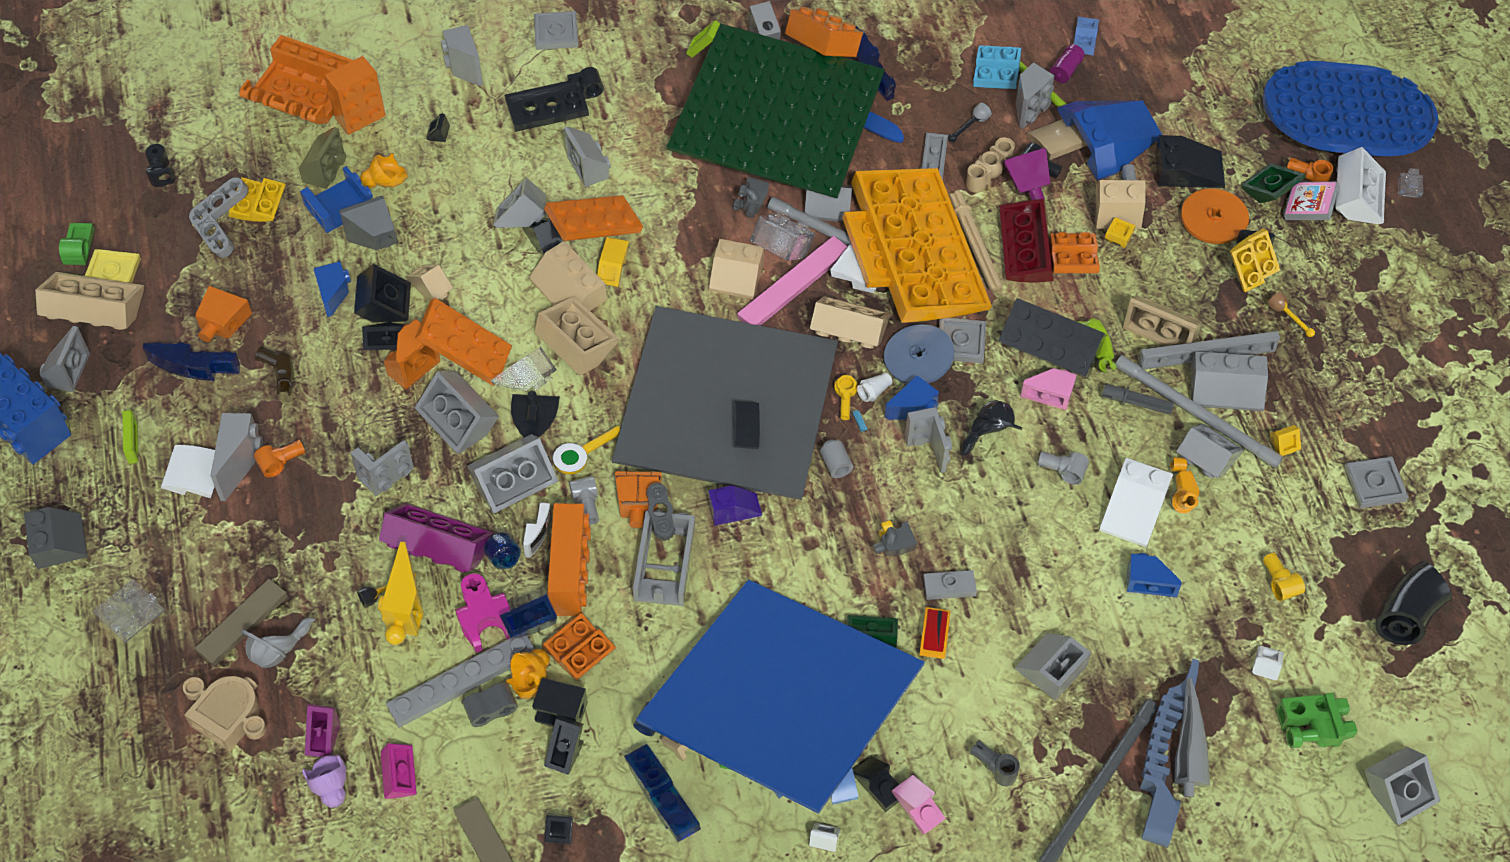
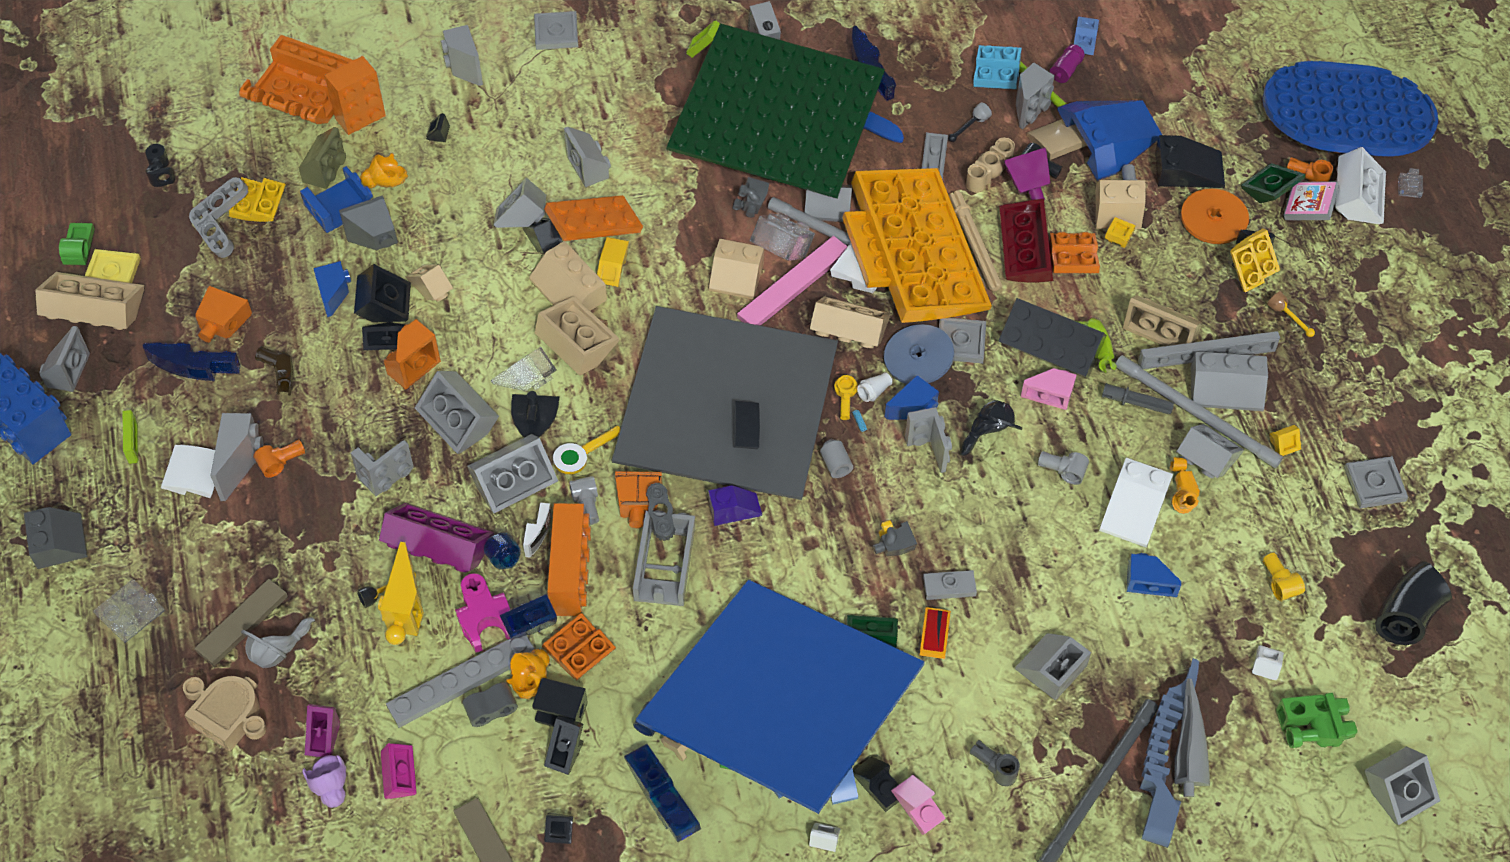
(463, 341): orange plate -> none
(568, 95): black hinge -> none
(824, 32): orange brick -> none

